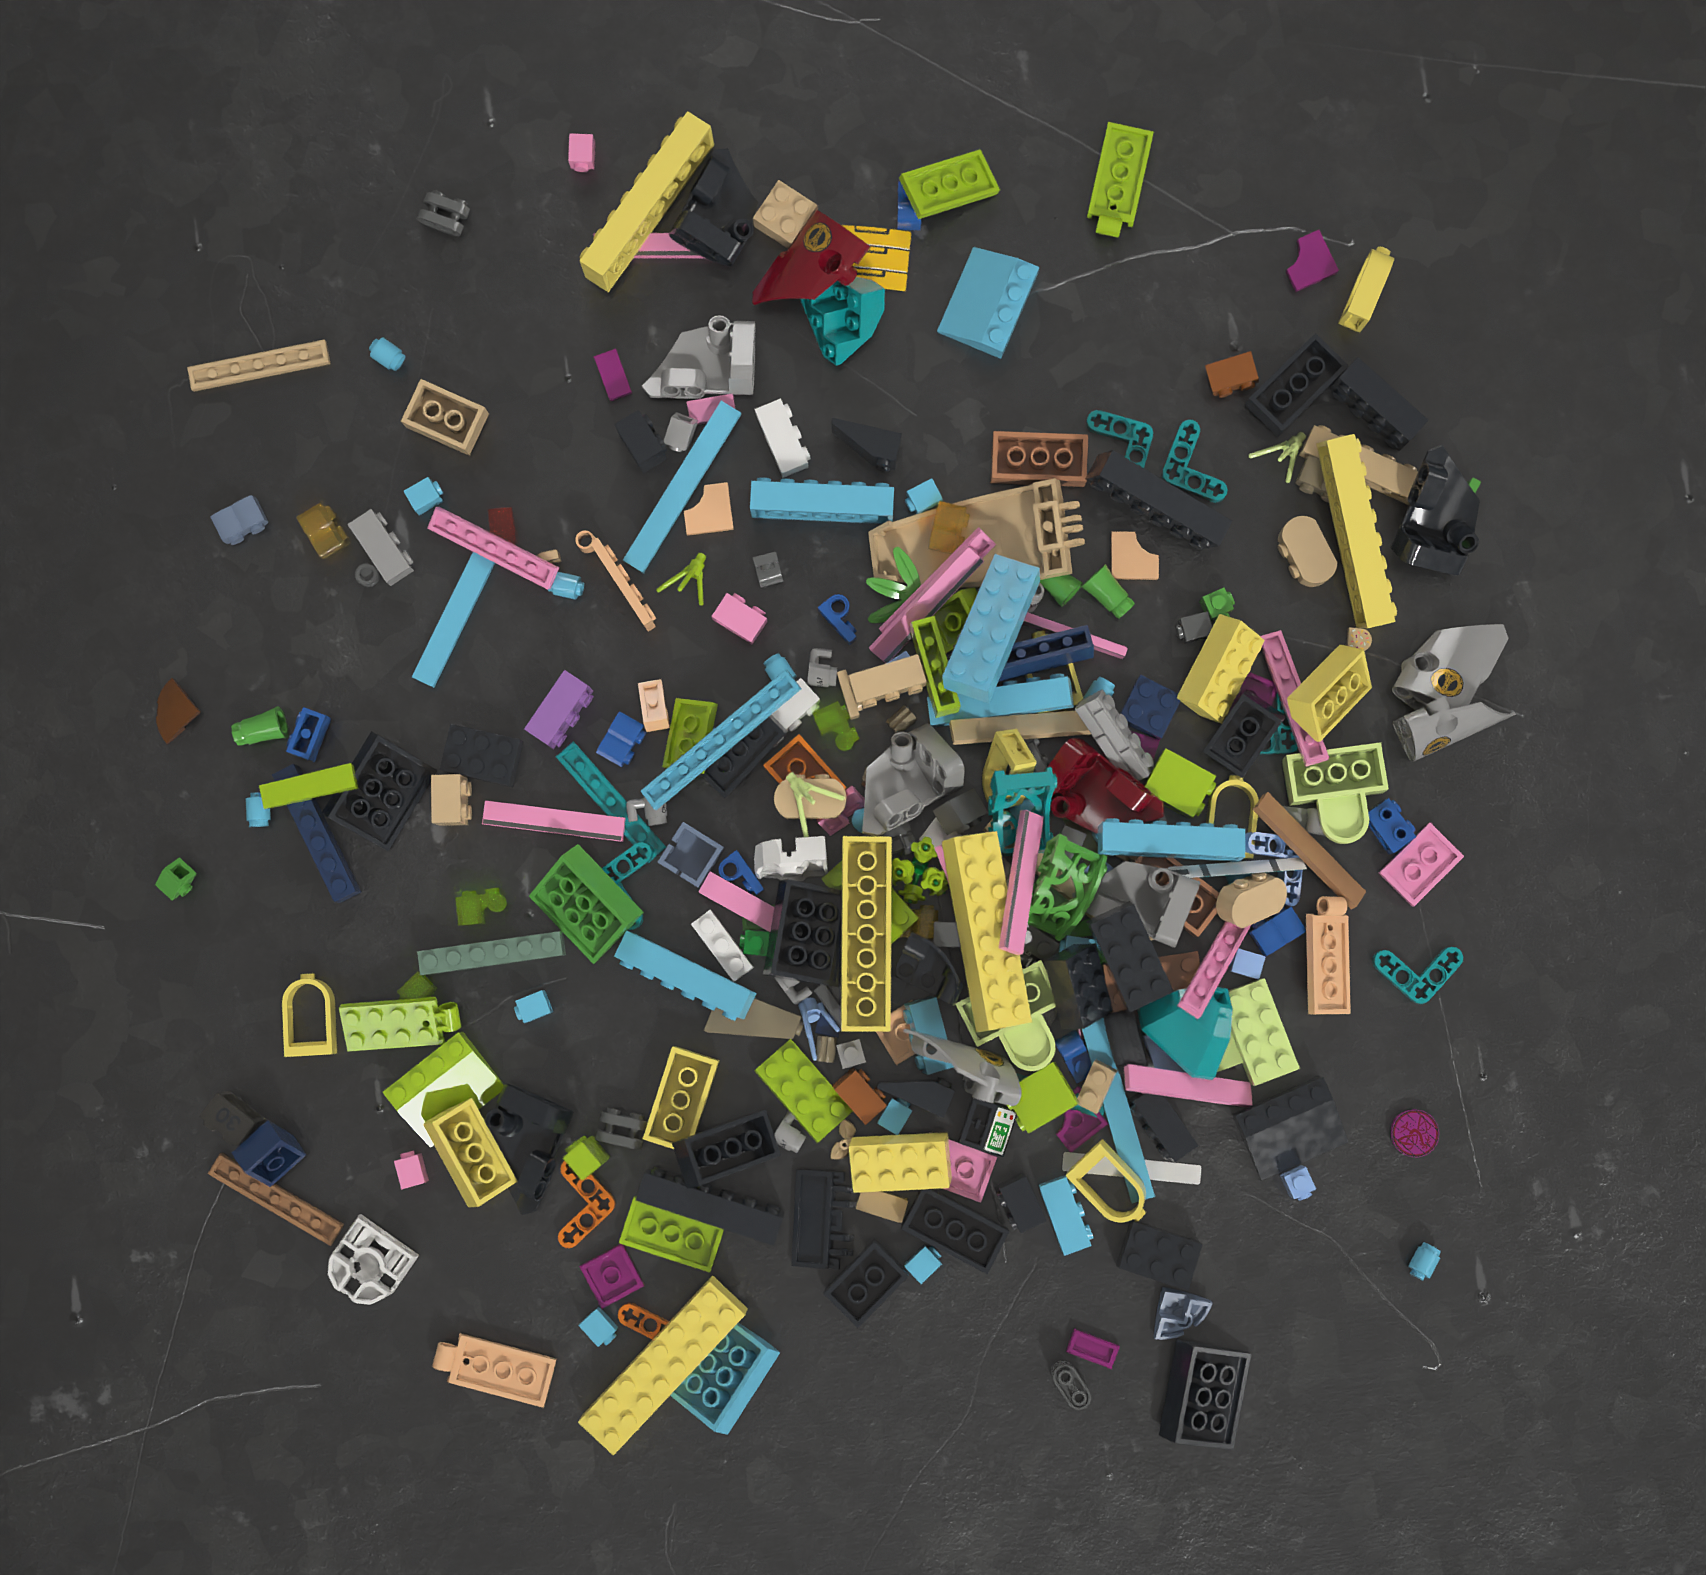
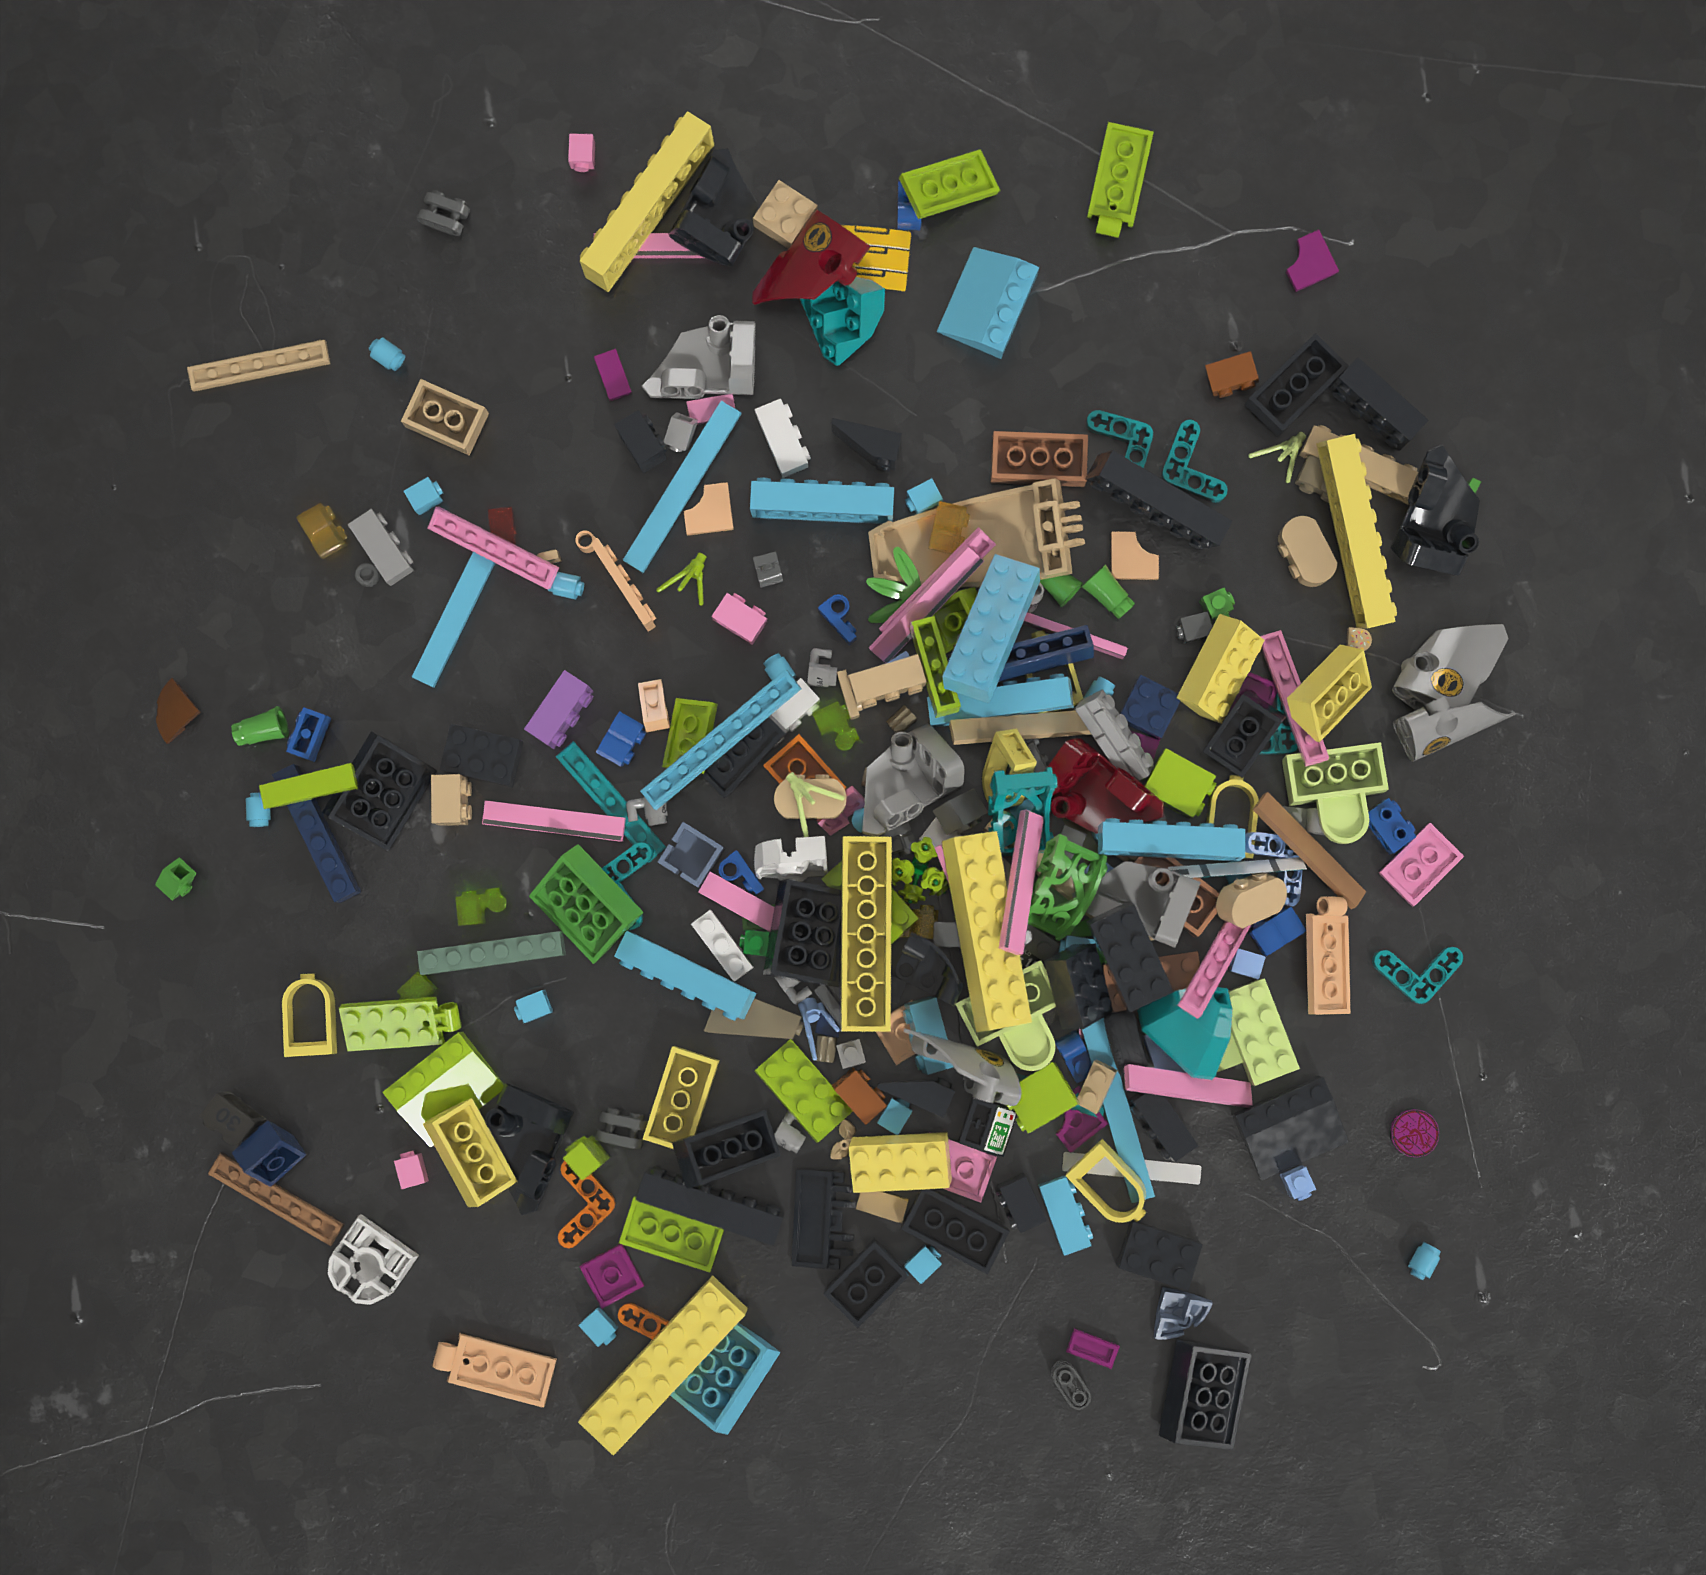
(239, 520): sand blue brick -> none
(1367, 289): light yellow window -> none

